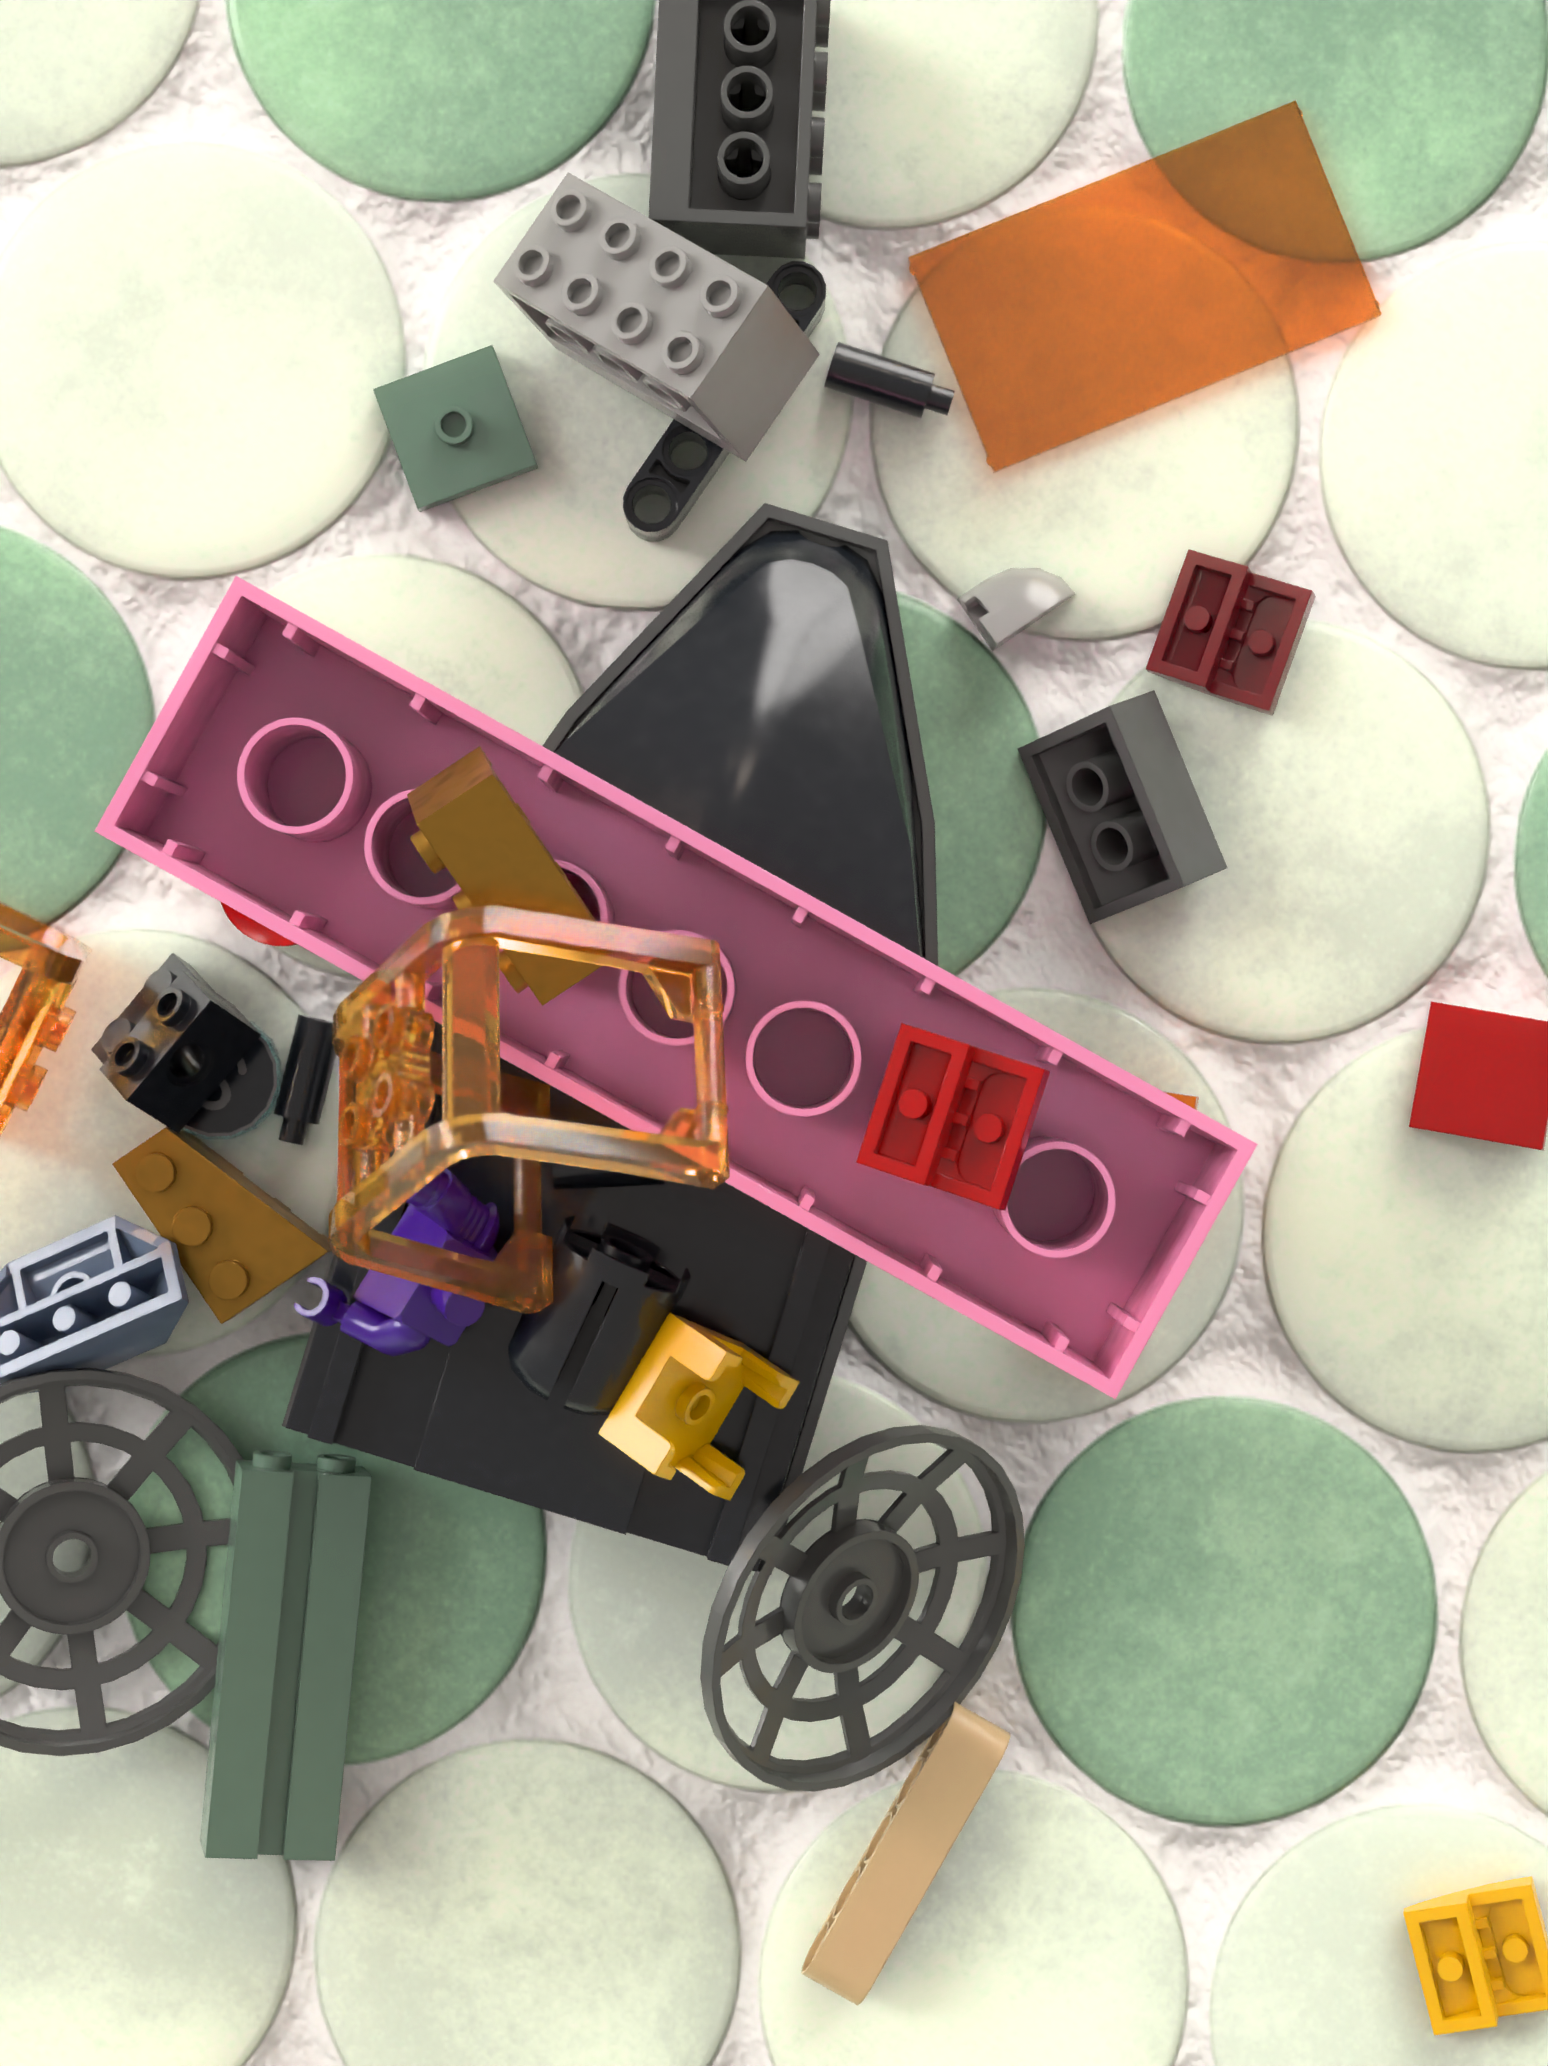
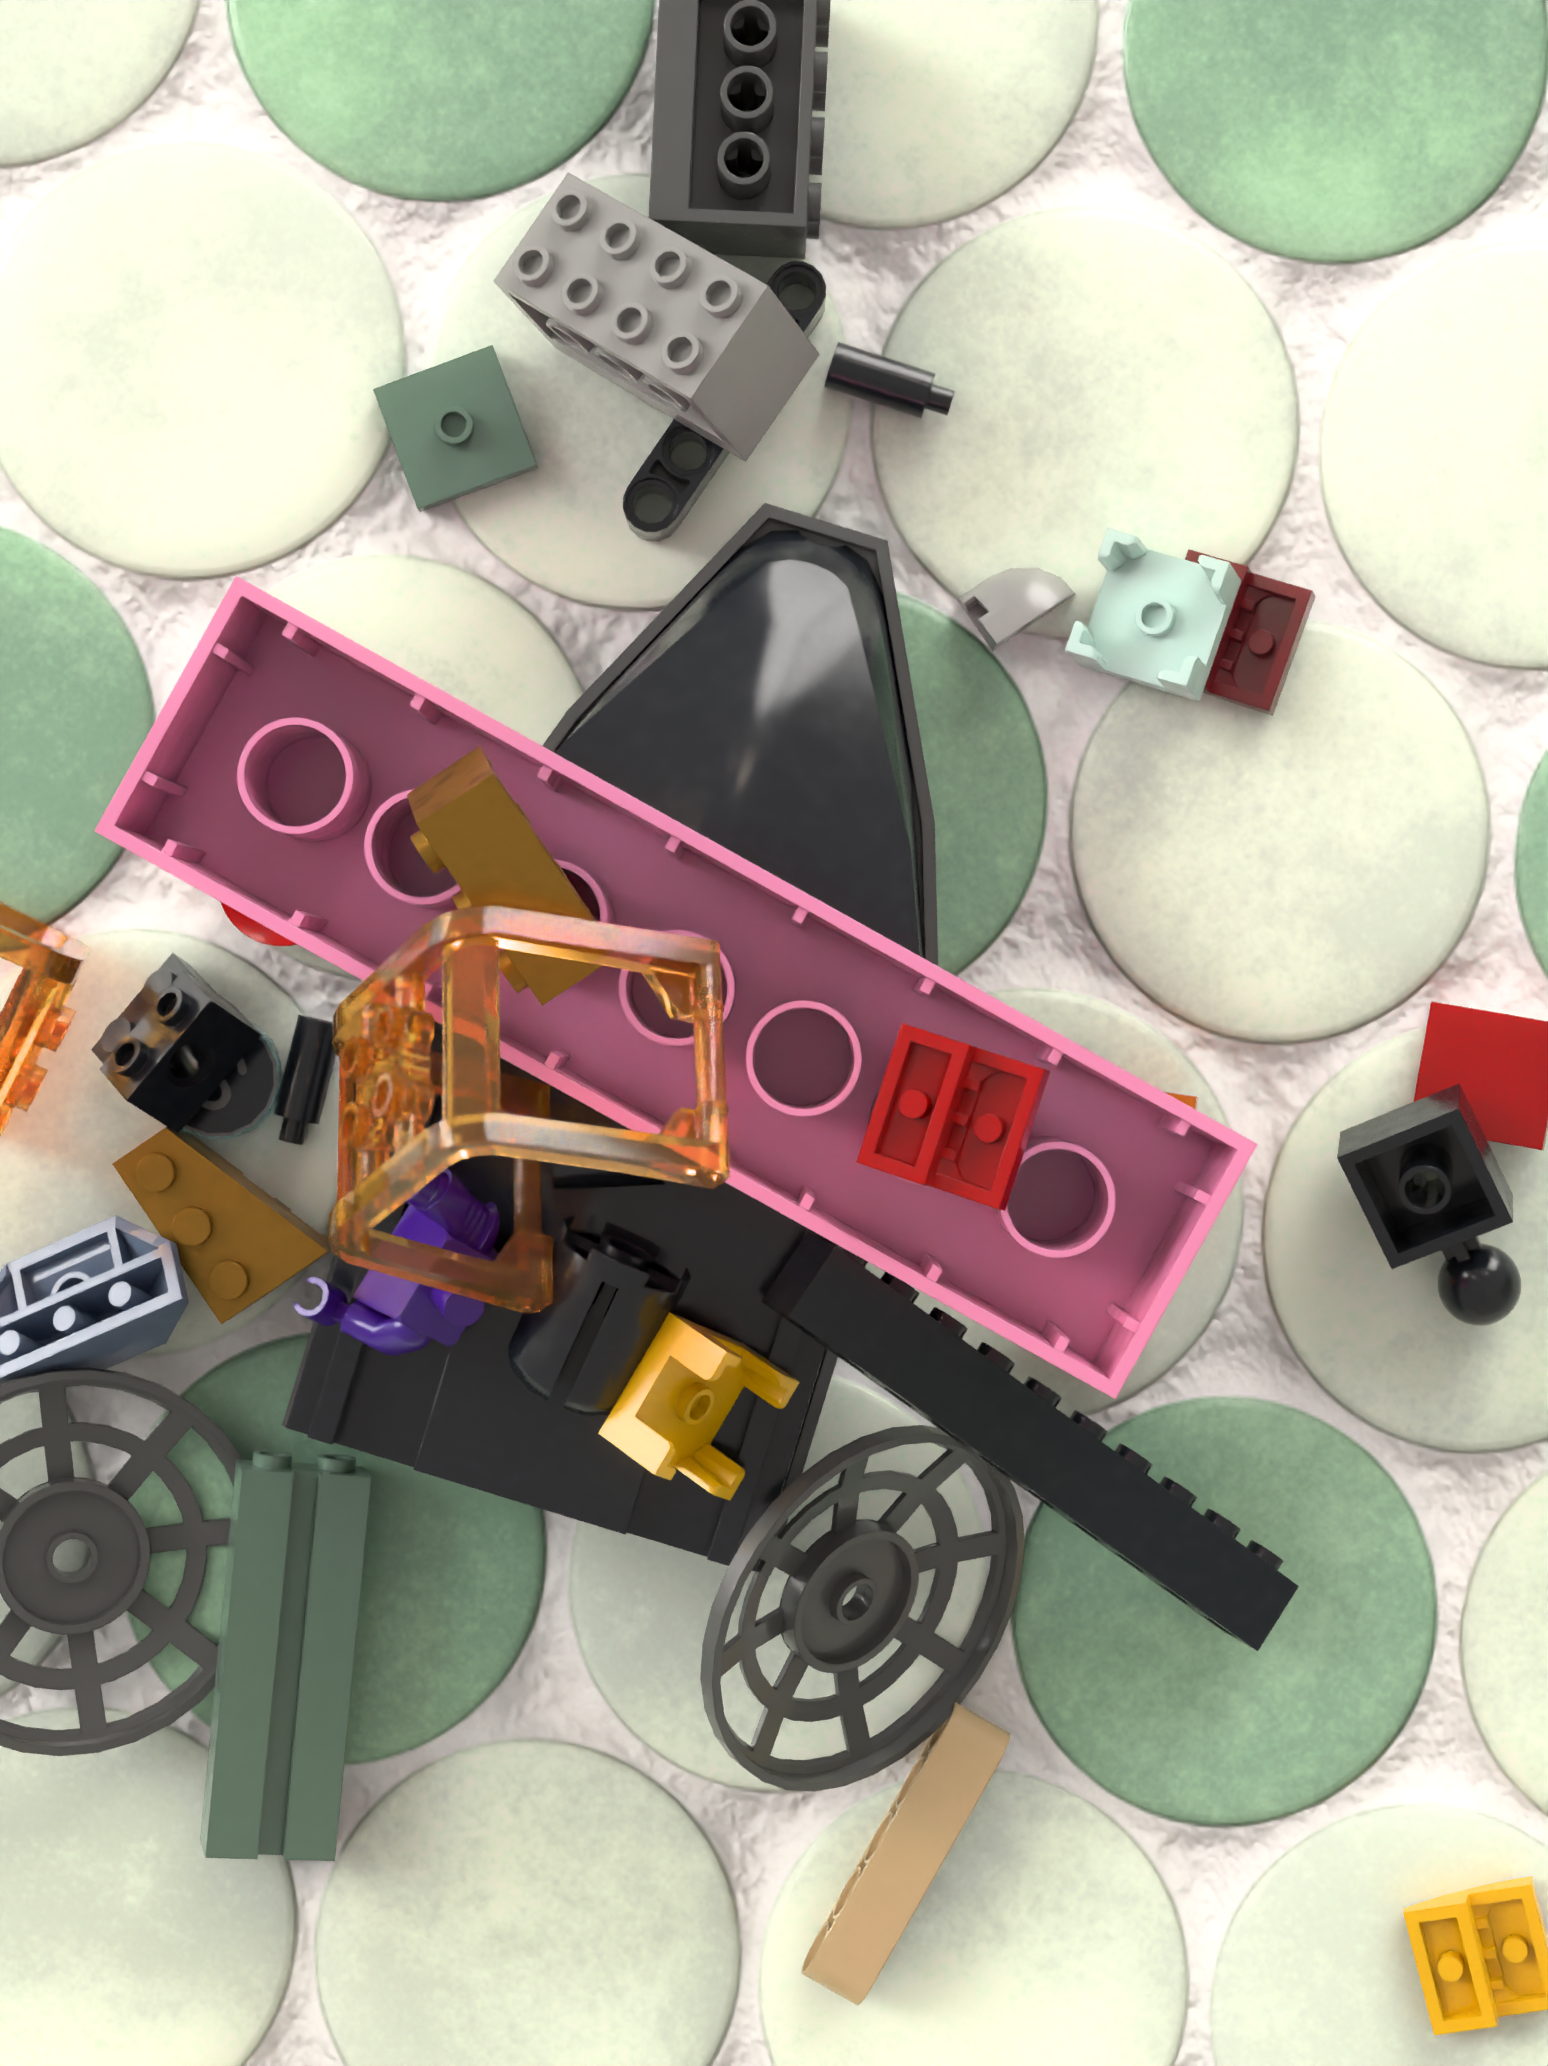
(1029, 1440): none -> black brick
(1122, 807): dark grey slope -> none
(1144, 286): clear orange piece -> none
(1155, 617): none -> light aqua panel
(1441, 1214): none -> black brick

